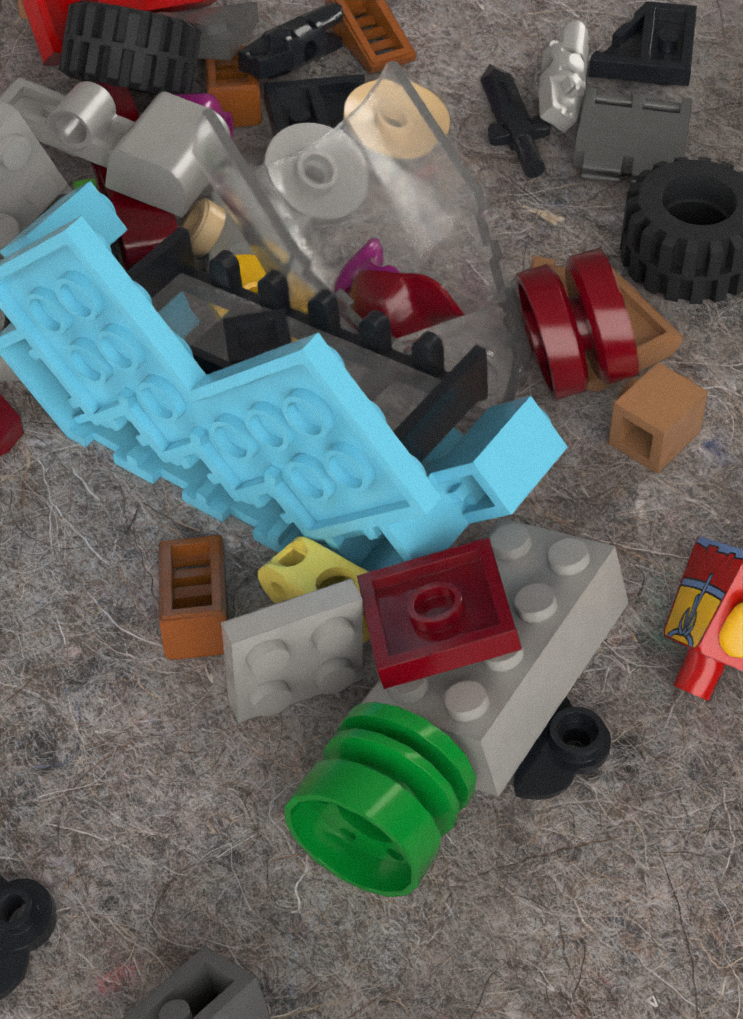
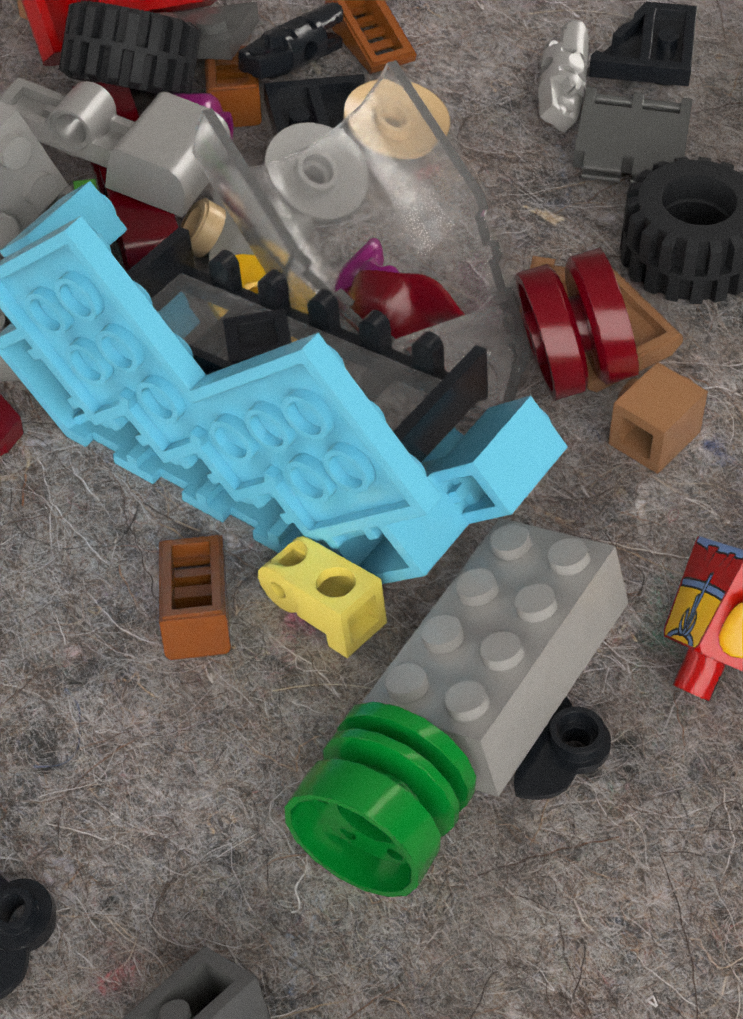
(294, 650): light grey plate -> none
(437, 613): dark red plate -> none
(513, 116): black sword -> none

